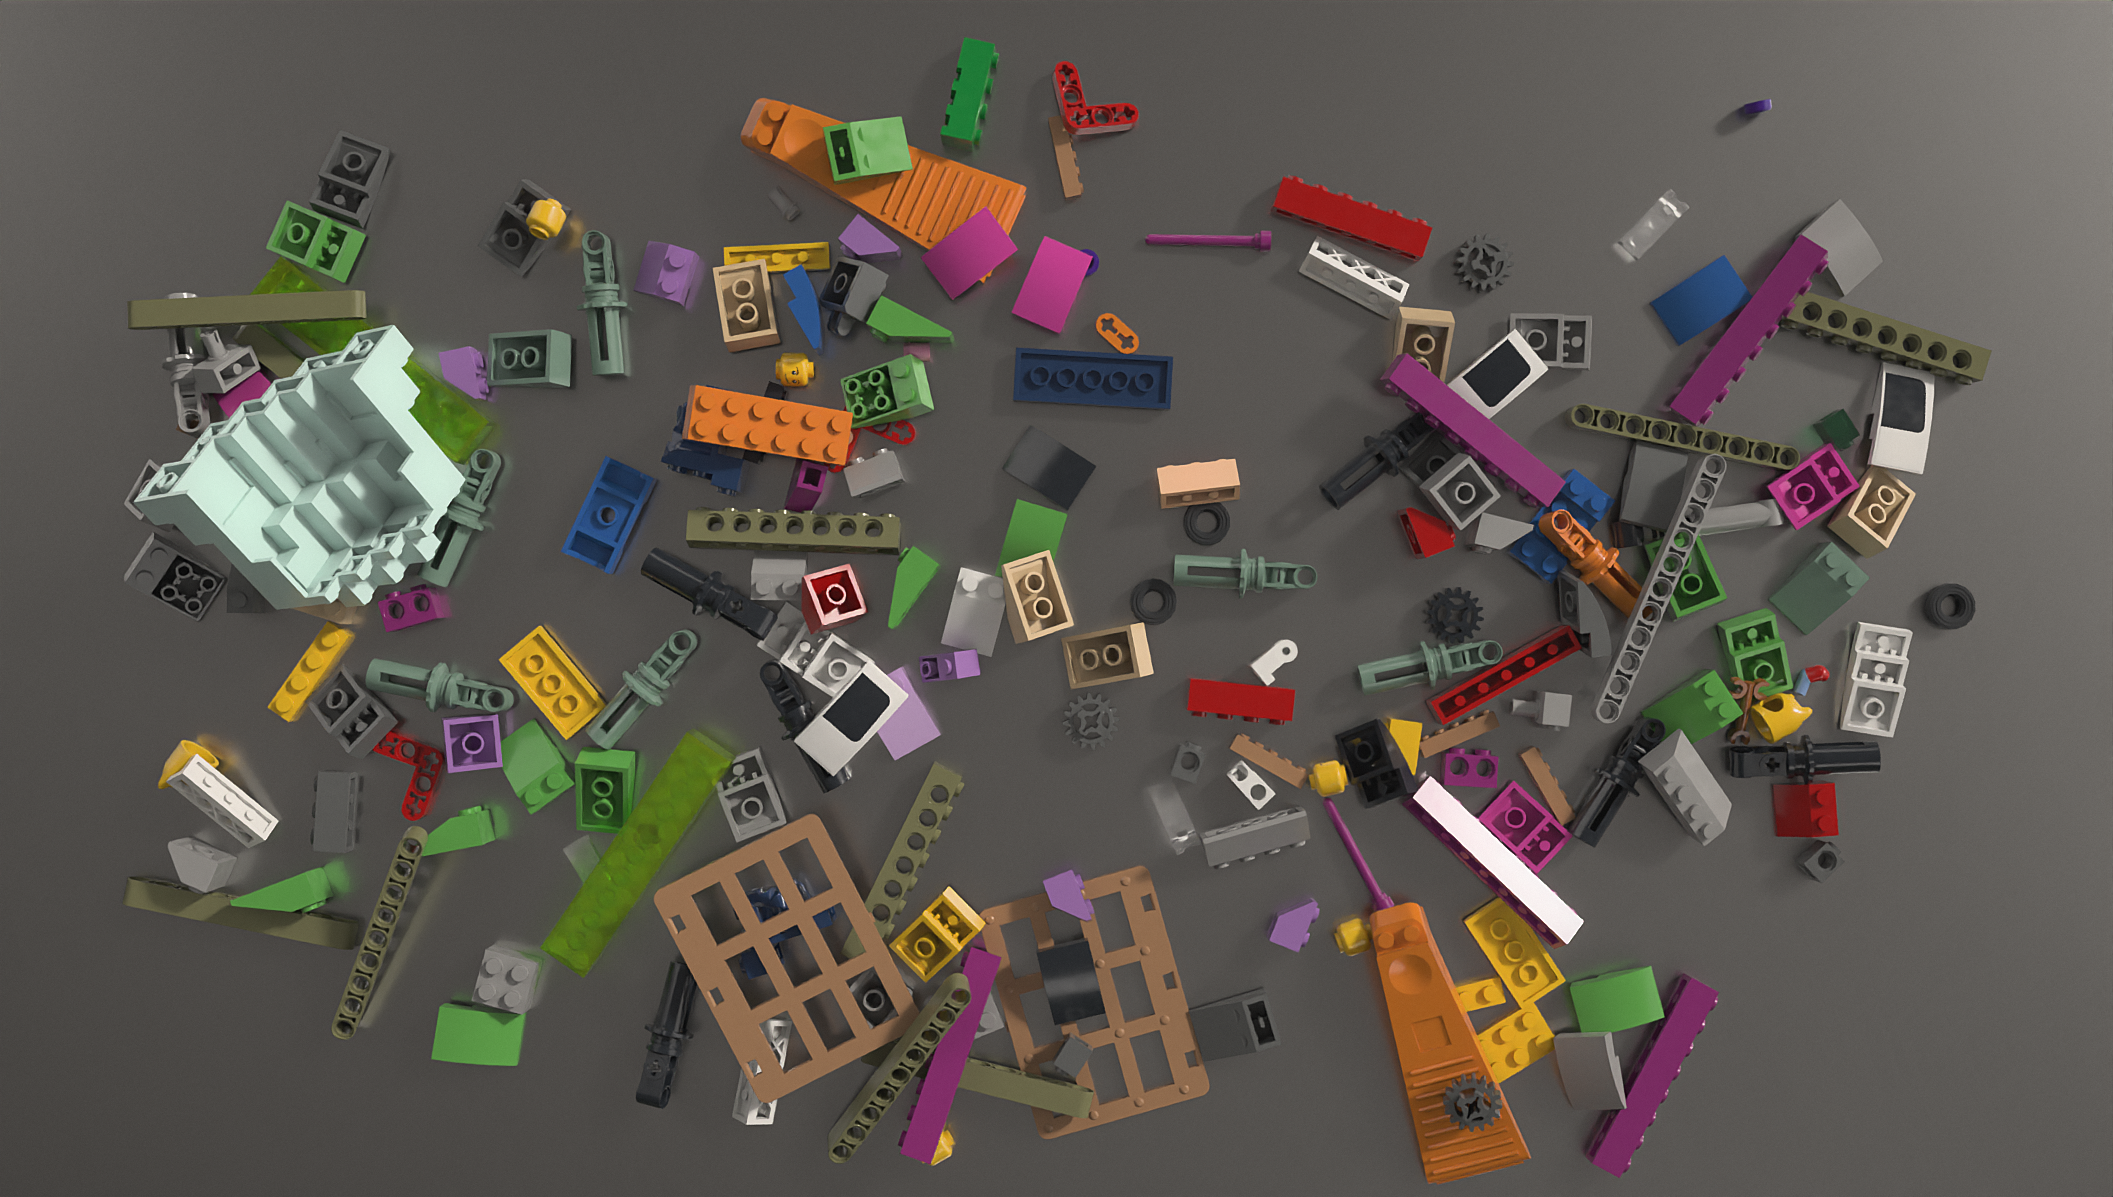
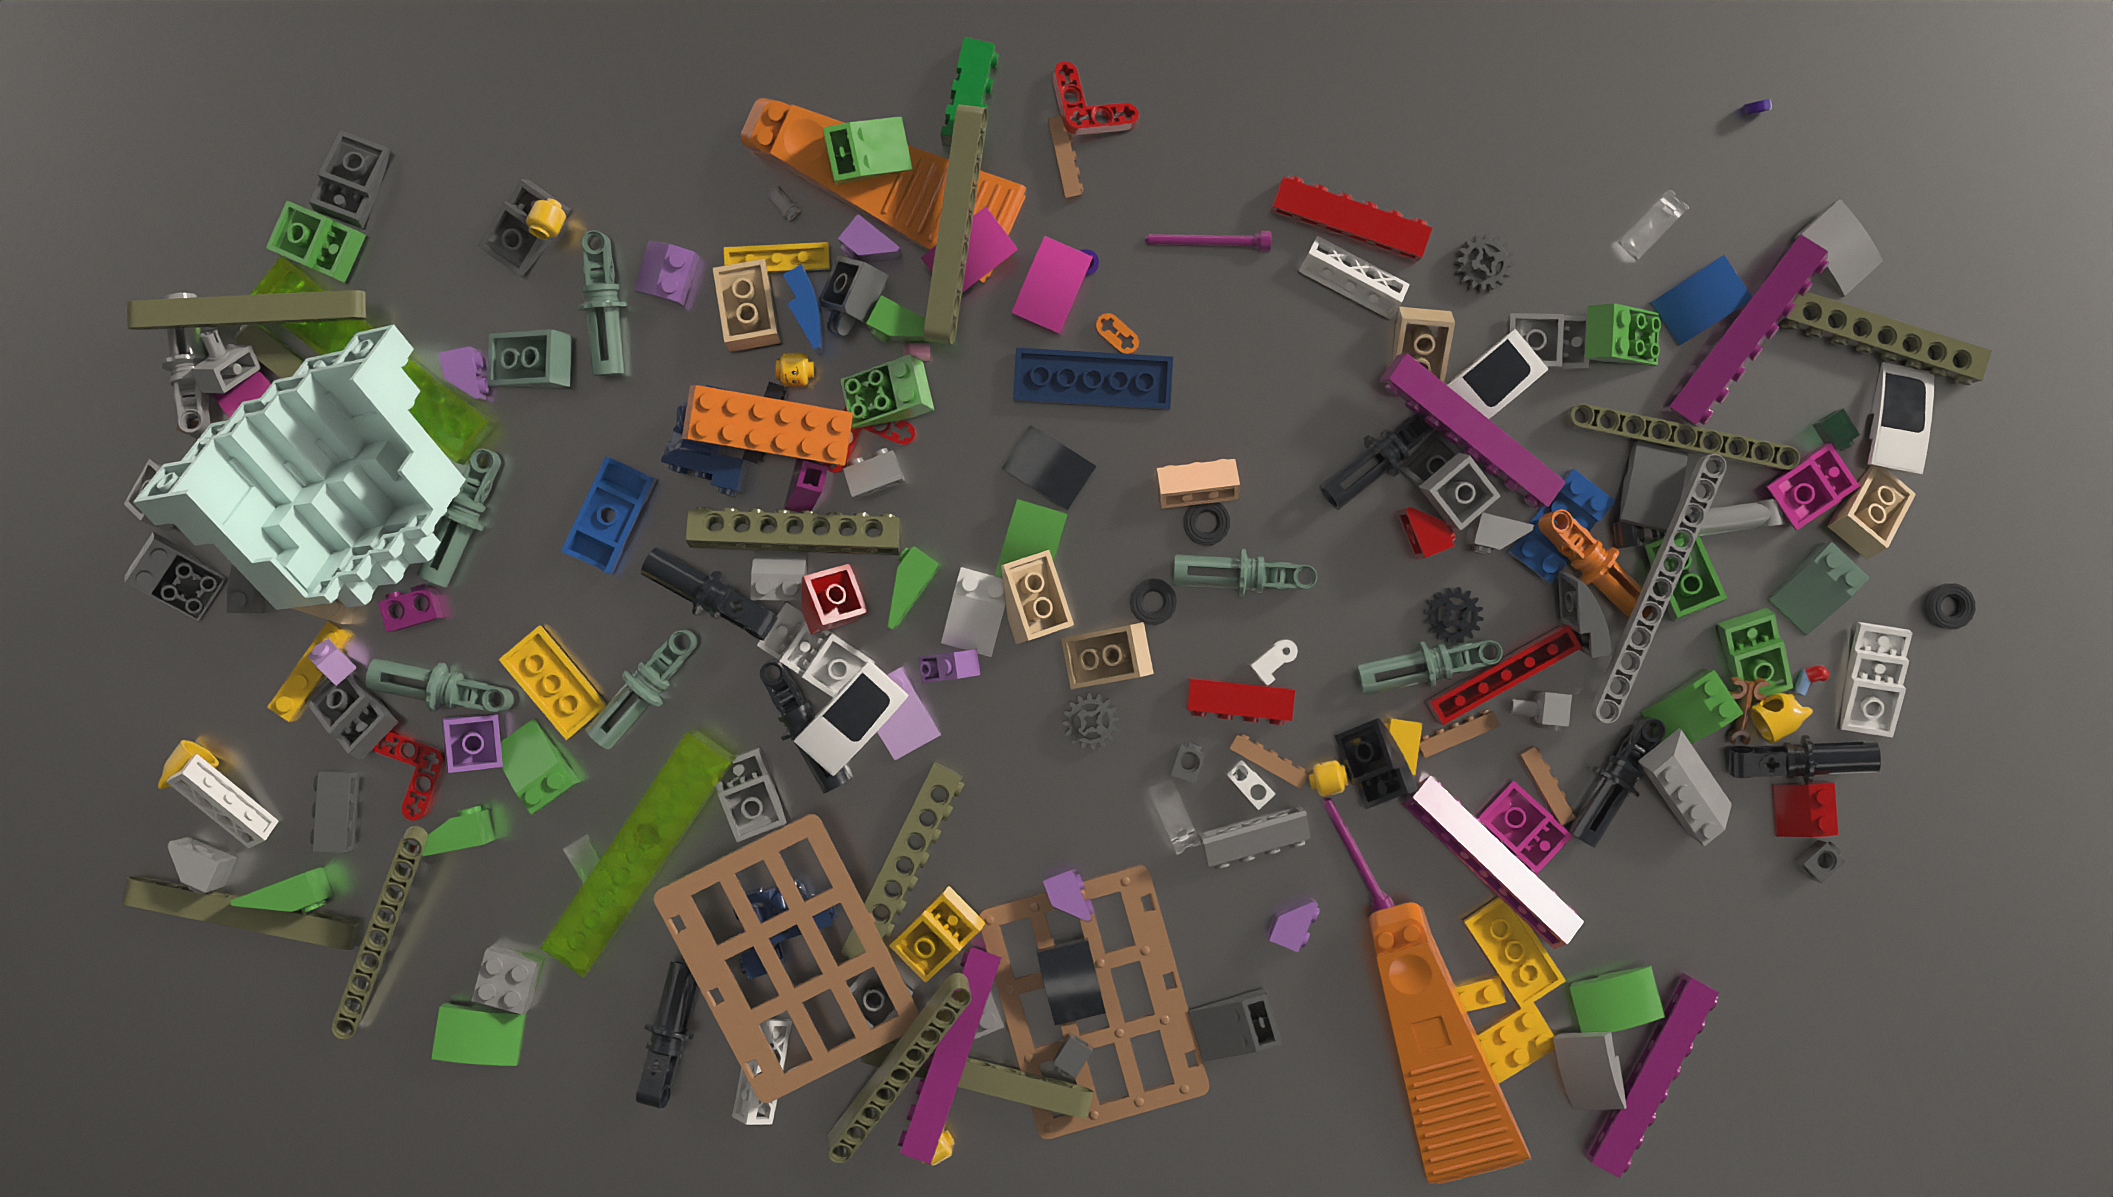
(331, 661): none -> lavender brick
(604, 789): bright green slope -> none
(955, 224): none -> olive beam
(1353, 937): yellow head -> none
(1468, 775): magenta brick -> none
(1479, 1111): dark grey gear -> none
(1622, 334): none -> bright green slope

